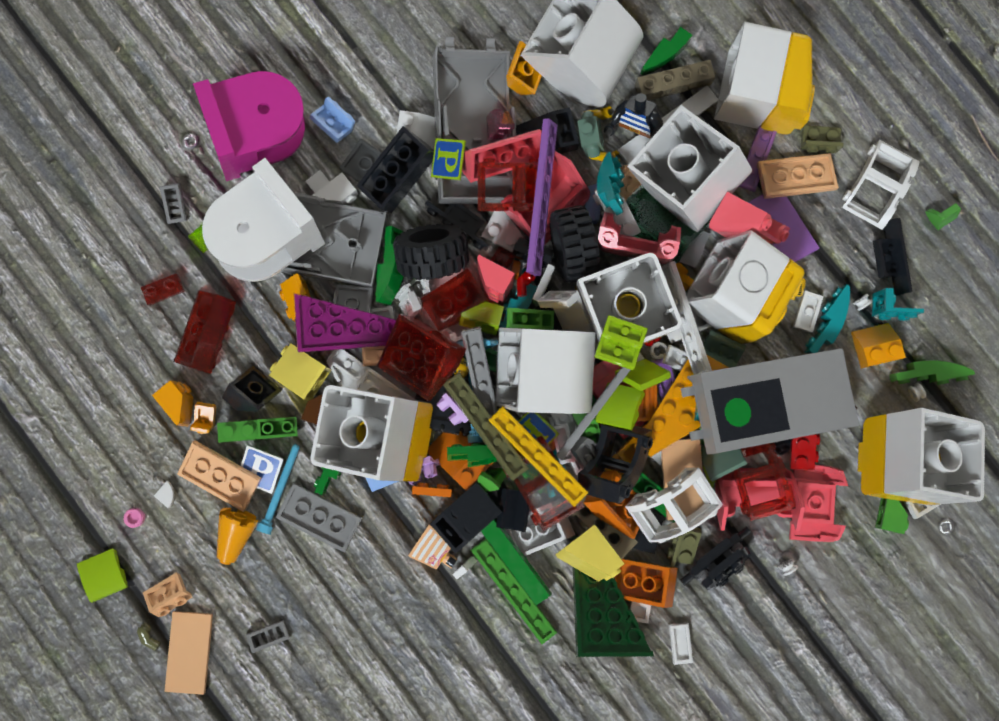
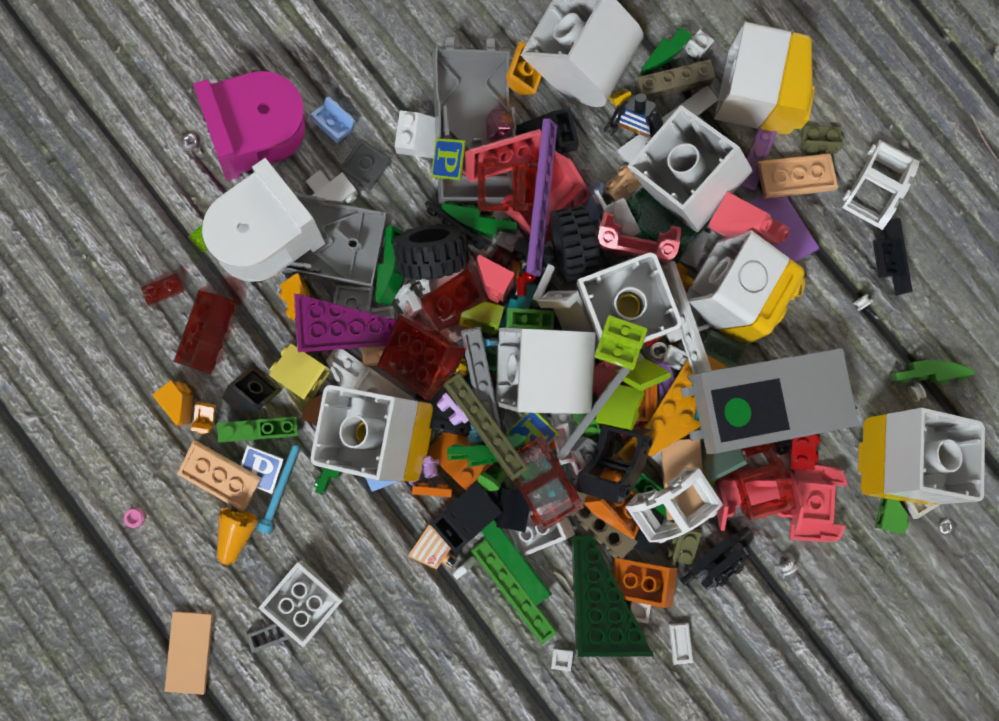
(102, 575): lime slope -> none
(145, 638): olive arm -> none
(165, 198): light grey slope -> none
(166, 494): white tile -> none
(166, 595): light nougat bracket -> none
(301, 603): none -> white slope
(319, 517): light grey tile -> none
(396, 170): black slope -> none
(470, 219): none -> green slope
(538, 456): yellow tile -> none
(562, 659): none -> white tile
(591, 133): sand green torso -> none
(592, 555): light yellow slope -> none
(609, 183): teal slope -> none
(619, 97): none -> yellow tile
(698, 45): none -> white bracket
(808, 311): white plate -> none
(834, 317): teal slope -> none
(877, 345): light orange slope -> none
(884, 303): teal bracket -> none
(941, 219): bright green tile -> none

